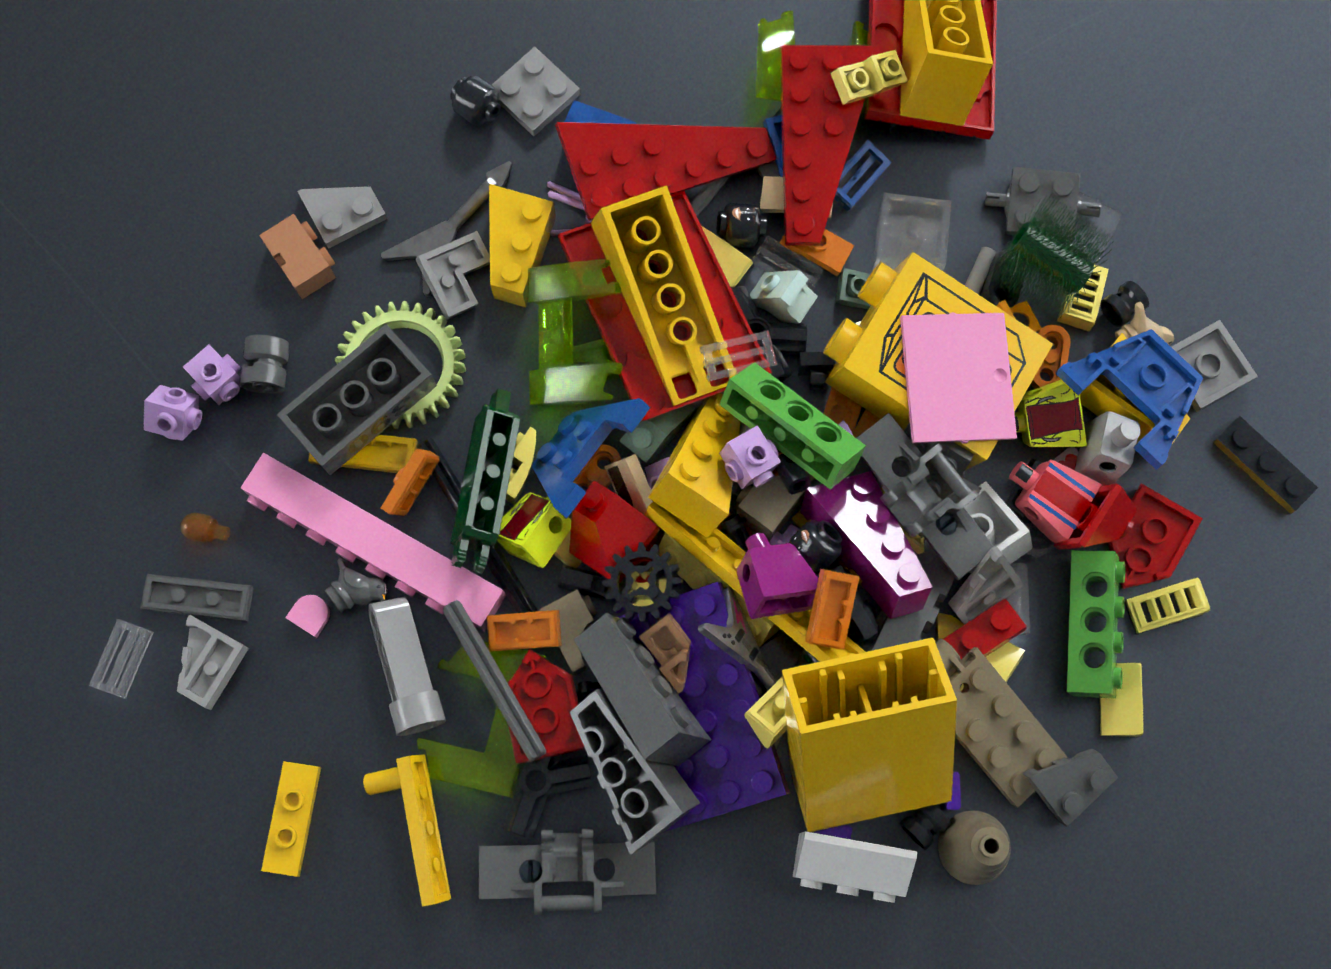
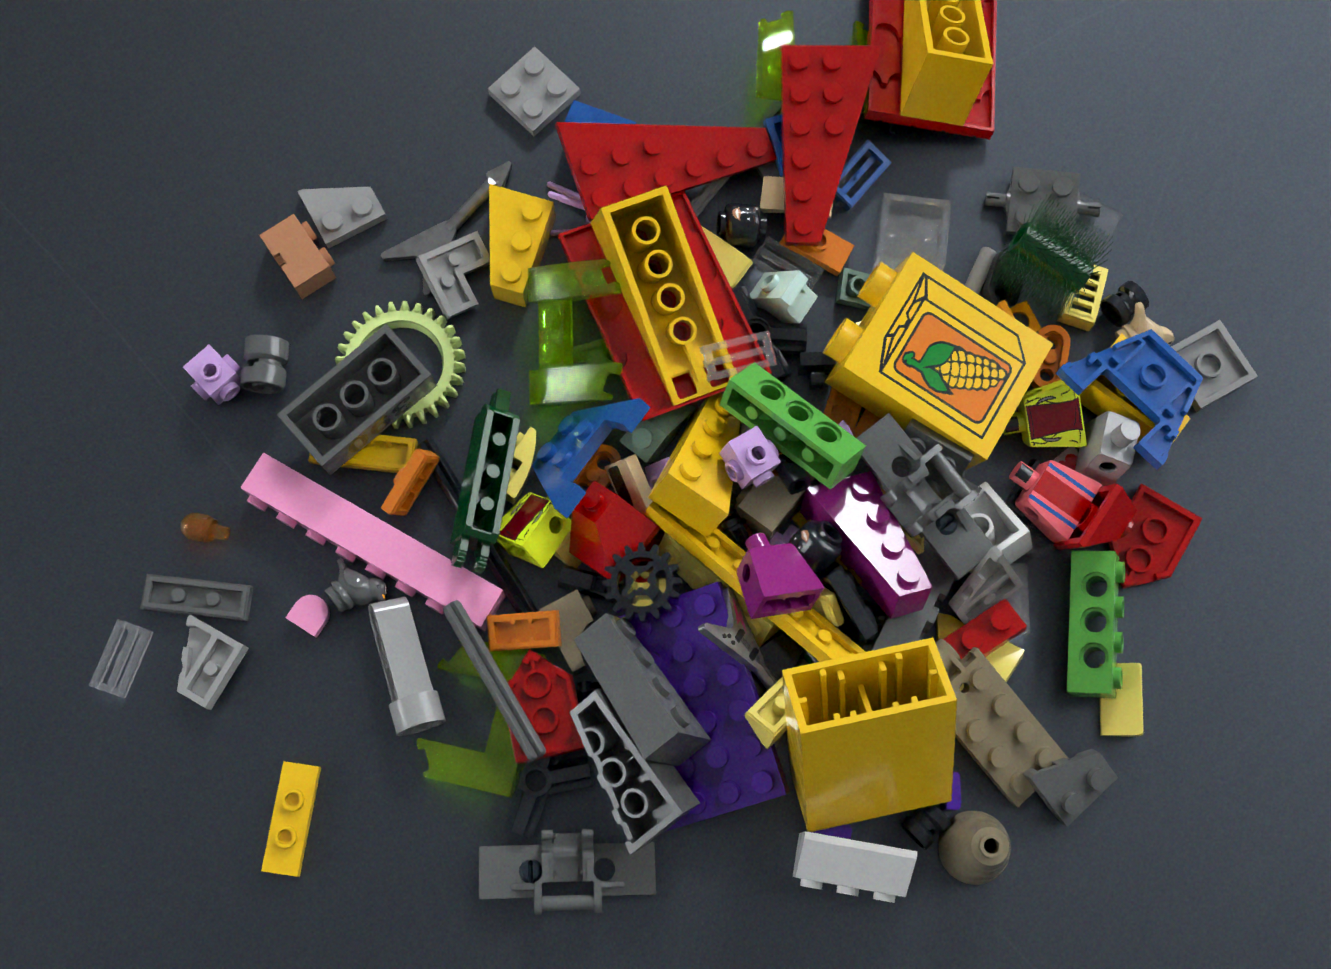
(171, 412): lavender brick -> none
(414, 781): yellow piece -> none
(475, 100): black head -> none
(670, 648): medium nougat slope -> none
(832, 609): orange plate -> none
(869, 77): light yellow slope -> none
(958, 377): bright pink piece -> none
(1196, 597): light yellow slope -> none
(1265, 464): black plate -> none

